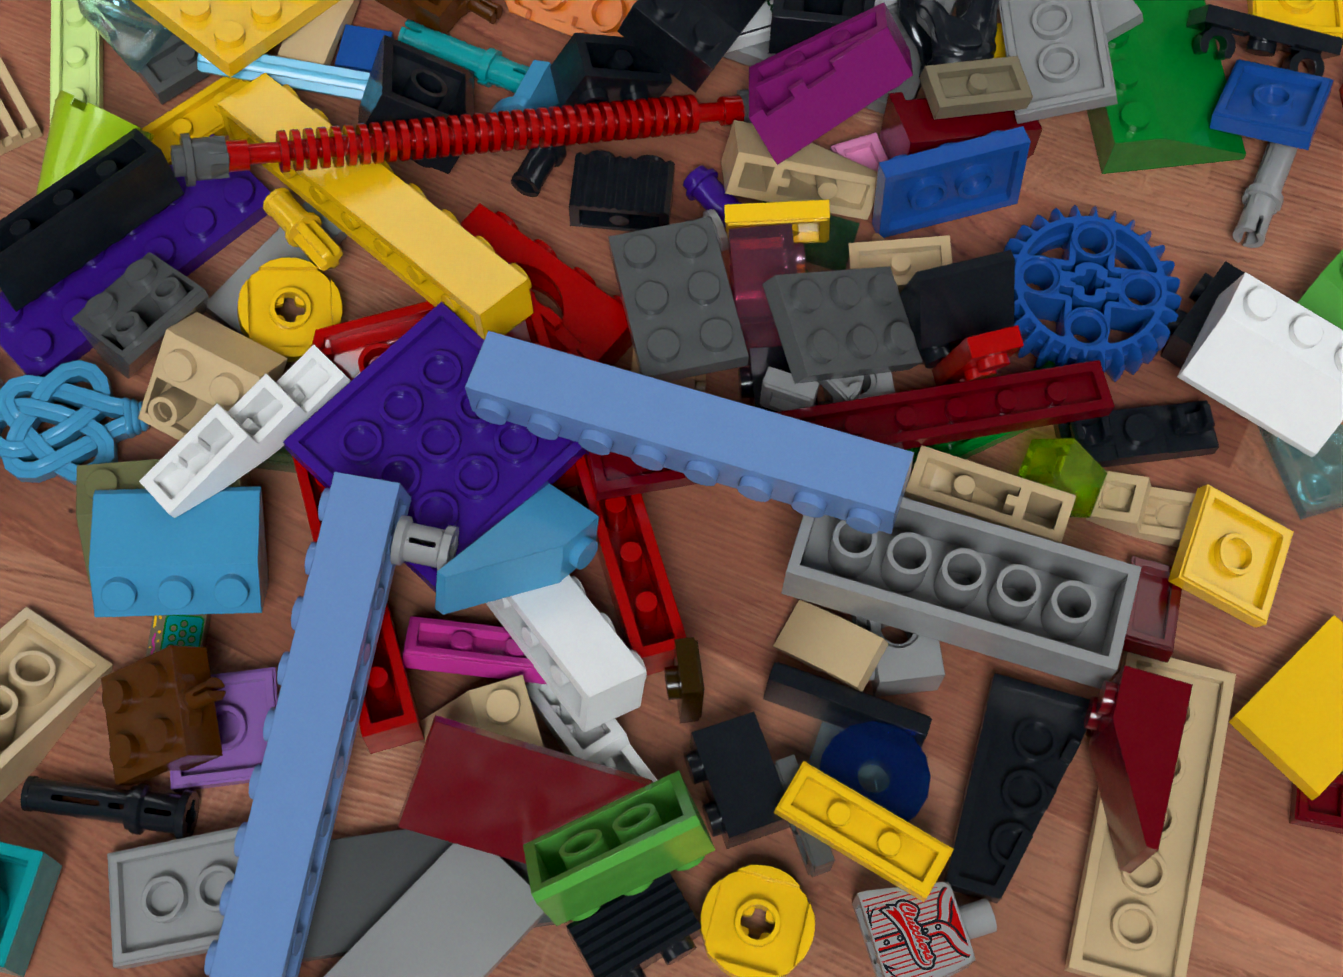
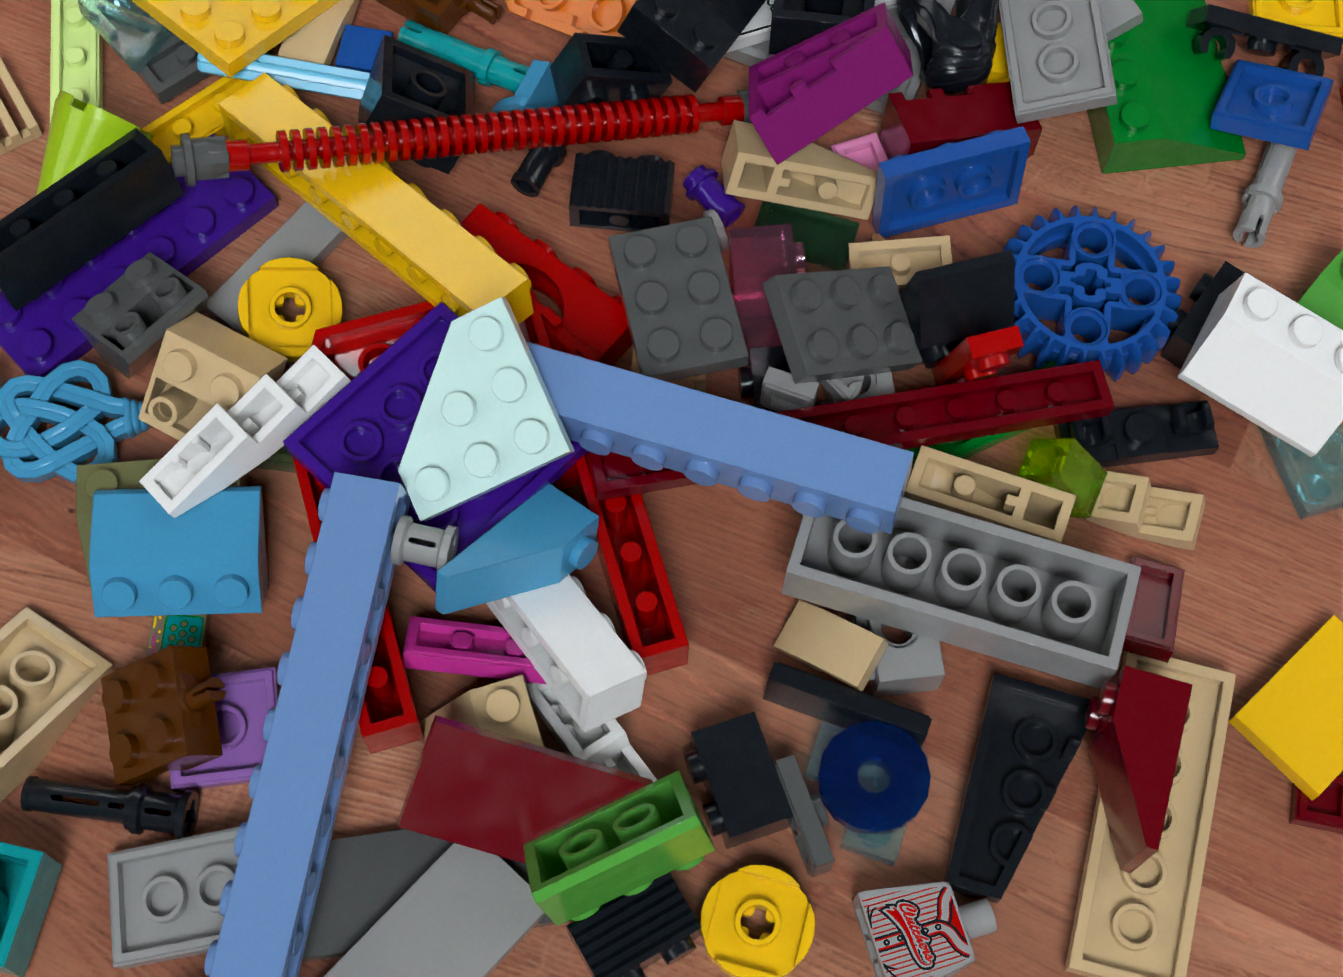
(303, 229): yellow axle -> none
(481, 415): none -> light aqua plate
(685, 680): dark brown plate -> none
(808, 218): yellow tile -> none
(863, 831): yellow tile -> none
(975, 87): dark tan plate -> none
(1231, 556): yellow tile -> none

